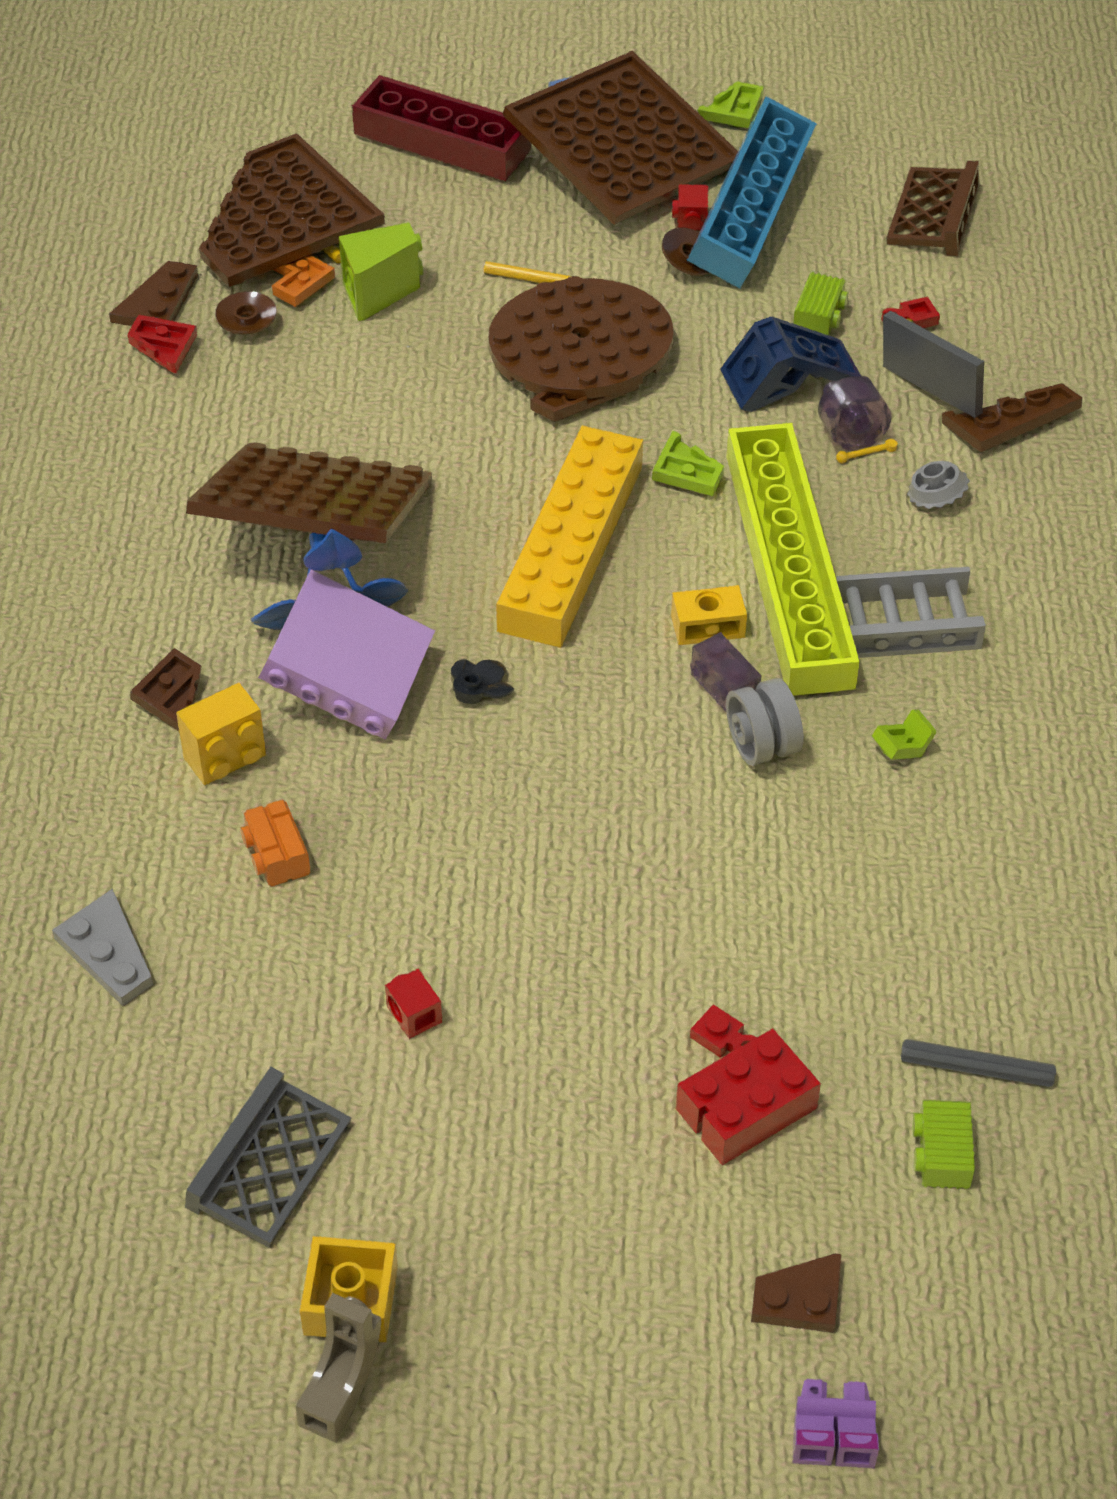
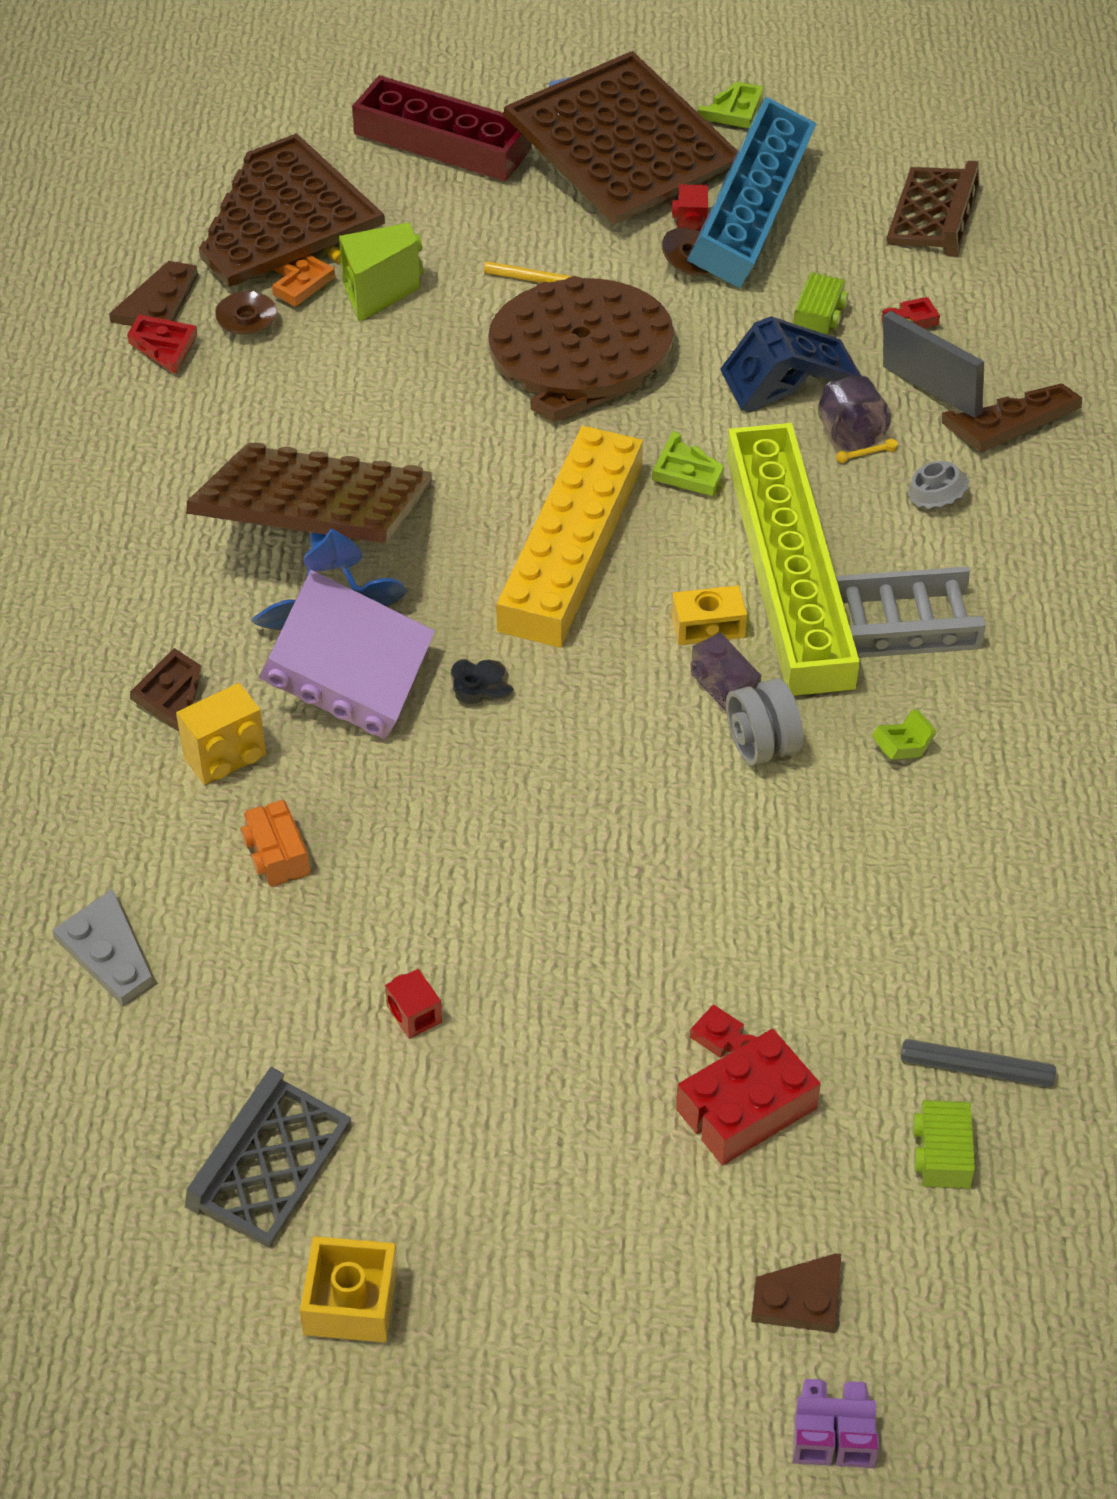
(342, 1368): dark tan arch -> none

